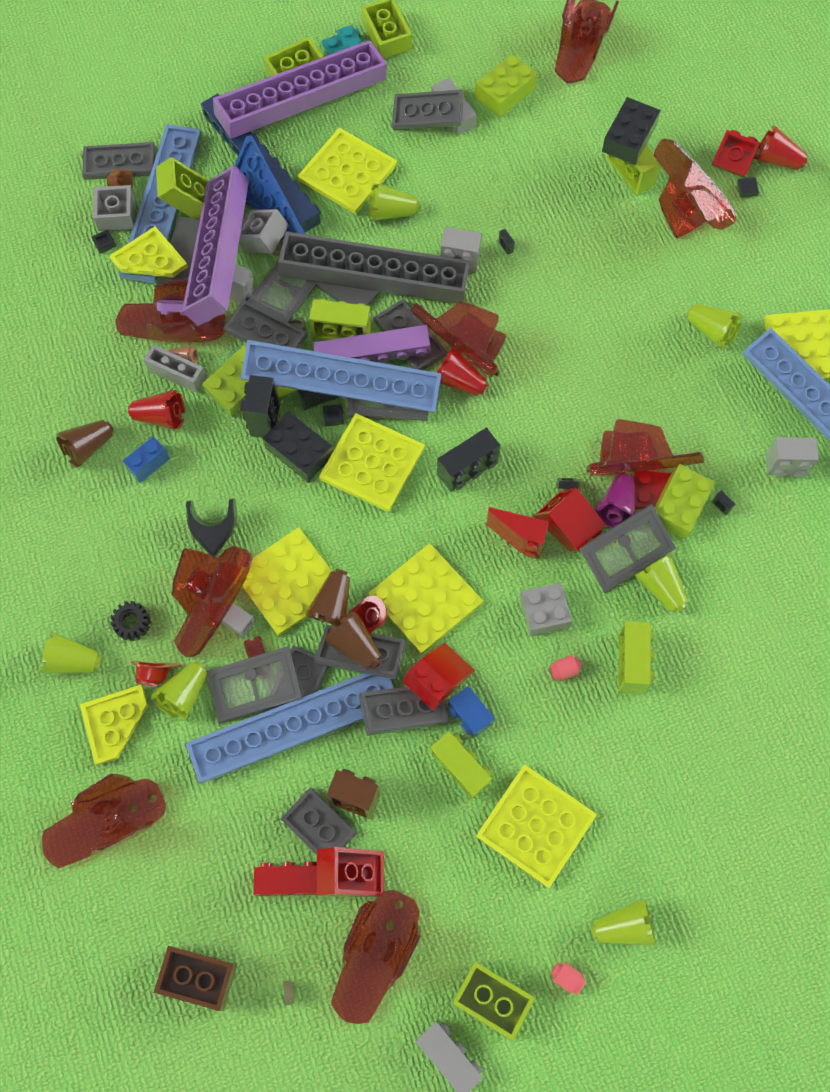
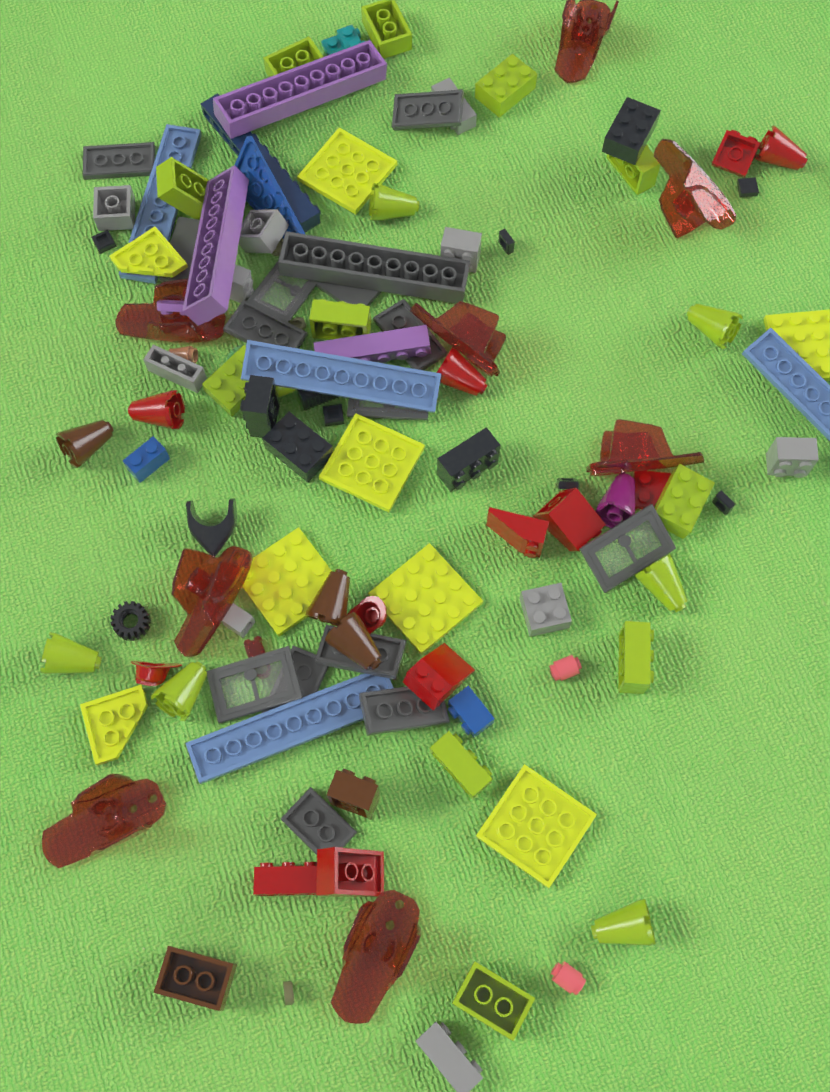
(120, 177): dark orange bracket -> none

